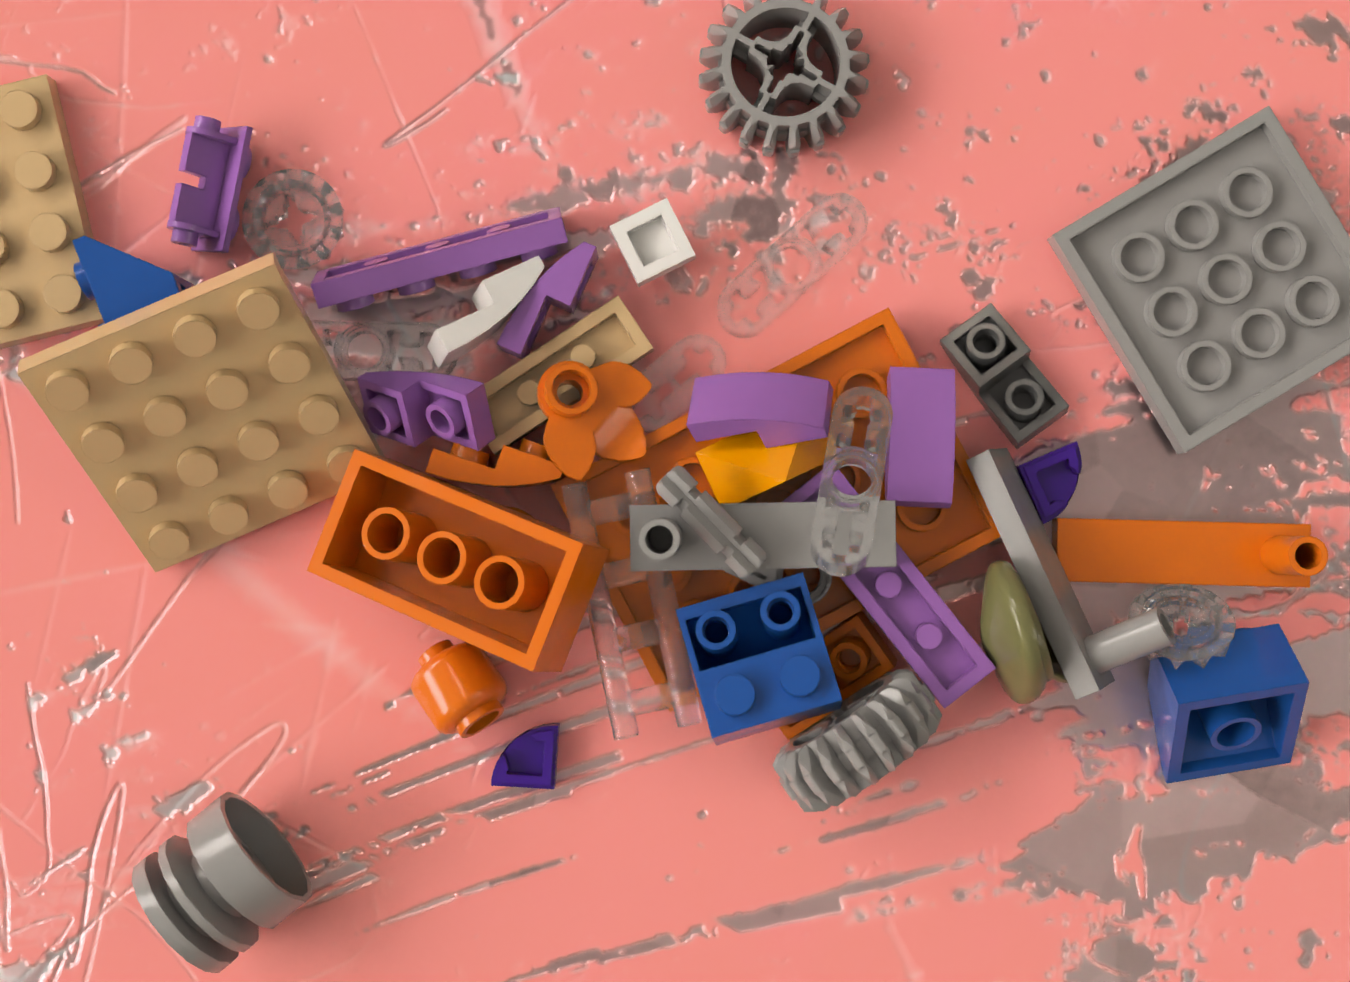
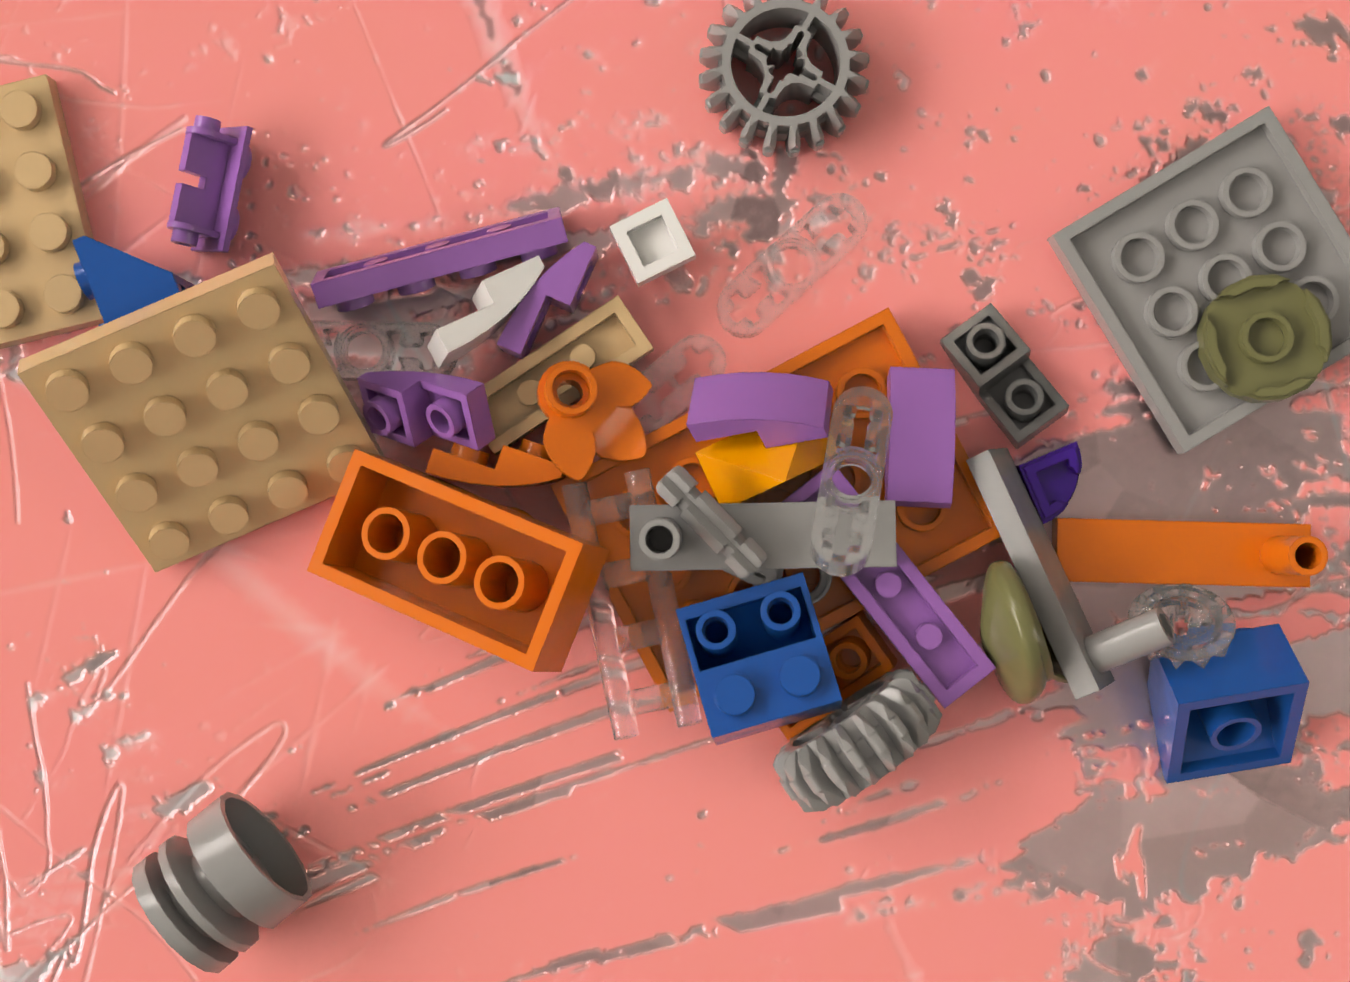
(269, 204): clear gear -> none
(459, 688): orange head -> none
(530, 759): dark purple tile -> none
(1244, 339): none -> olive tile

